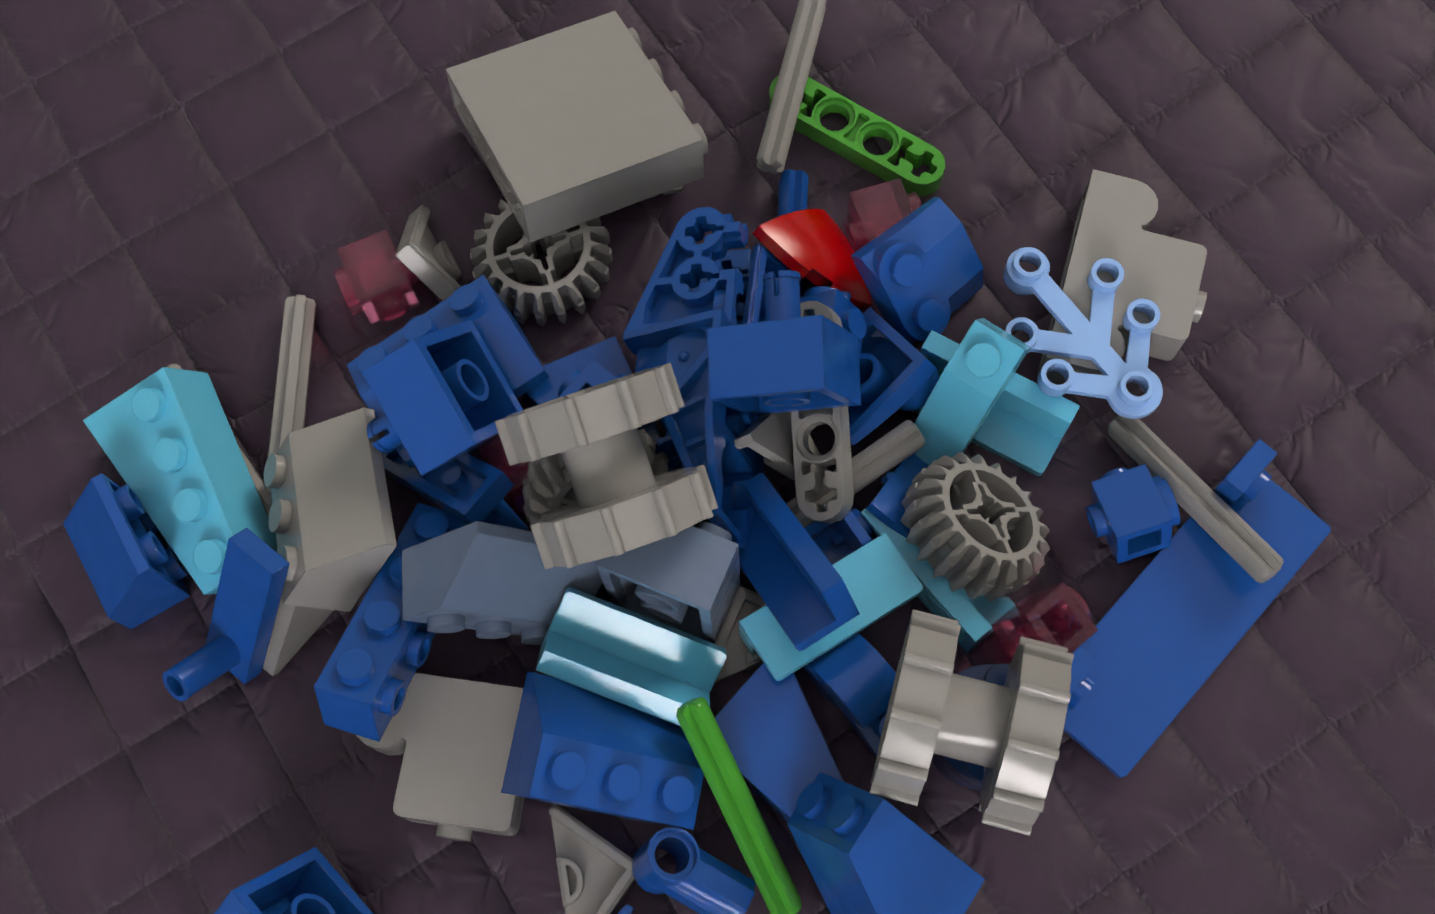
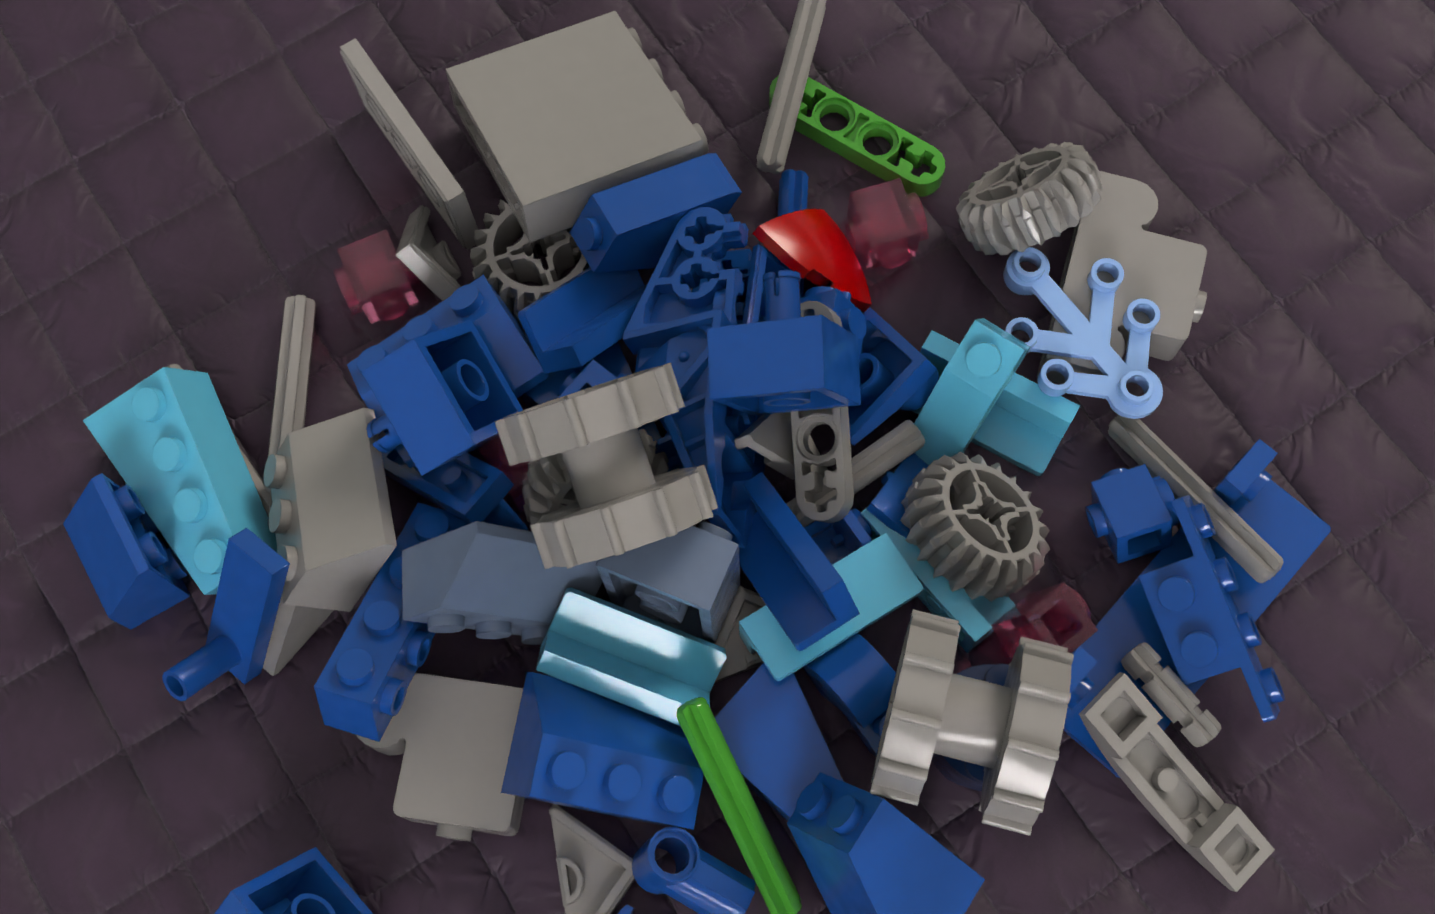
(410, 143): none -> light grey tile
(581, 317): none -> blue panel
(635, 220): none -> blue slope
(921, 270): blue slope -> none
(1030, 198): none -> light grey gear
(1170, 786): none -> light grey slope
(1171, 695): none -> light grey axle
(1201, 617): none -> blue bracket

